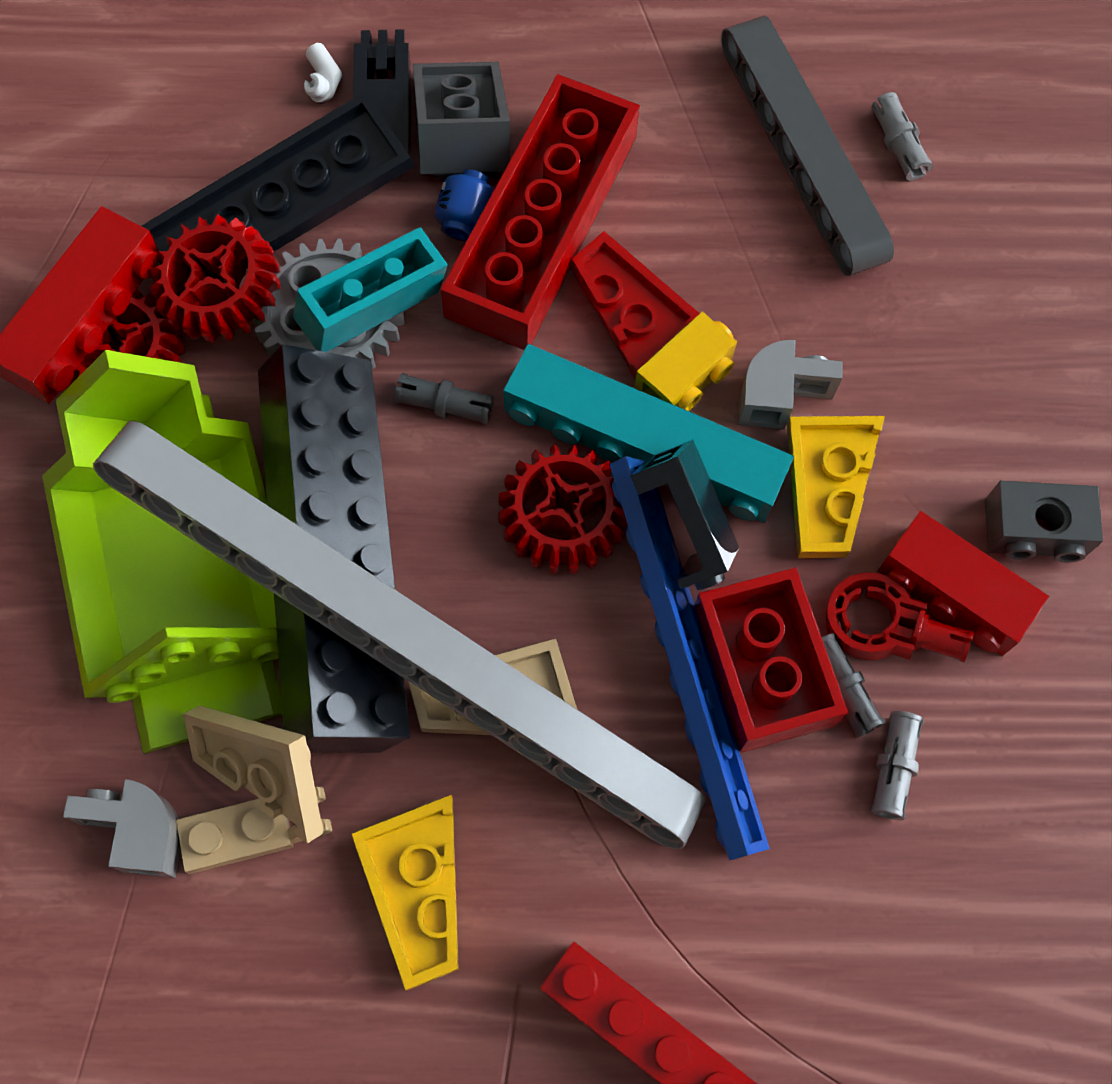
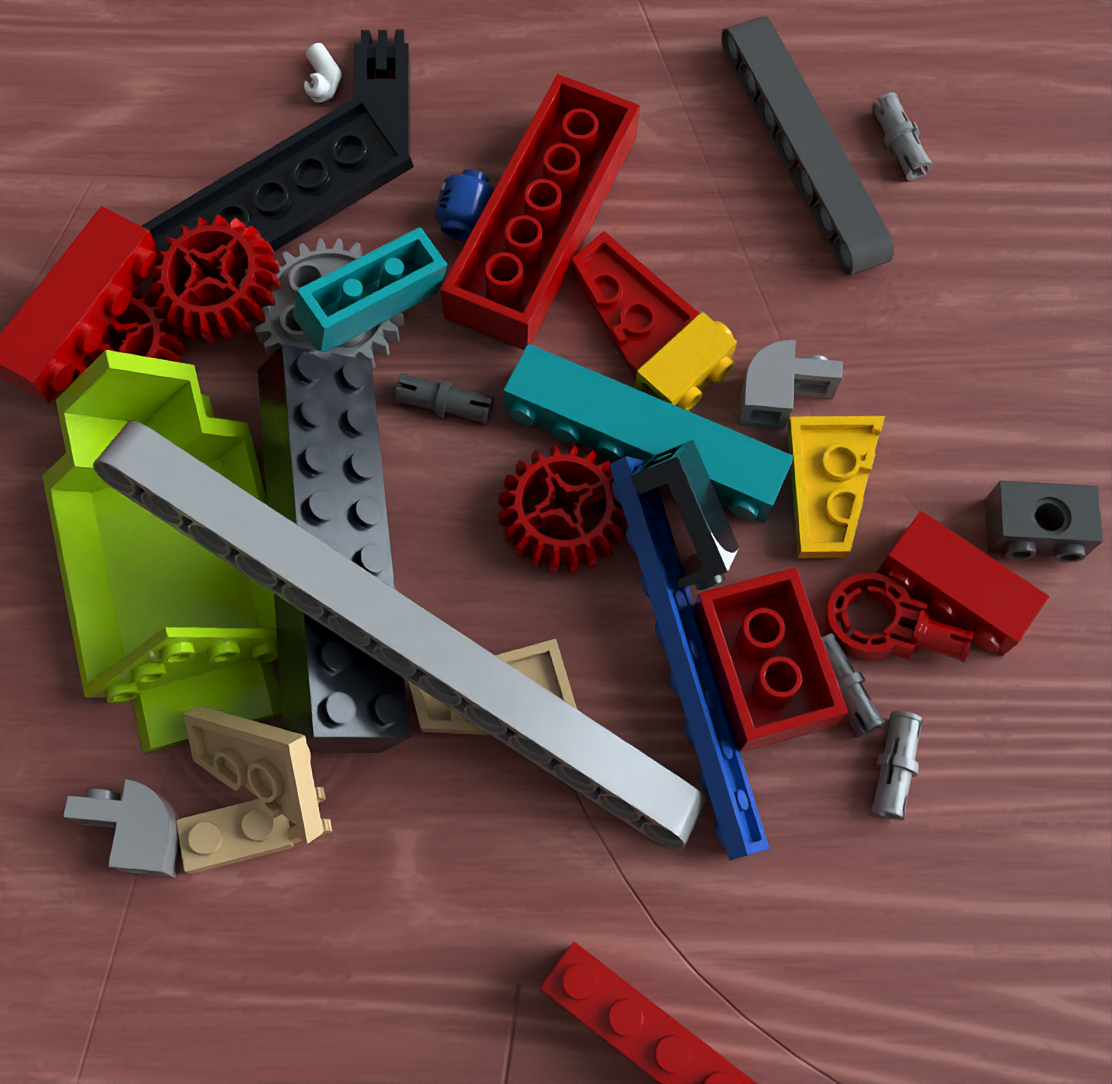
(414, 888): yellow wing -> none
(461, 118): dark grey slope -> none

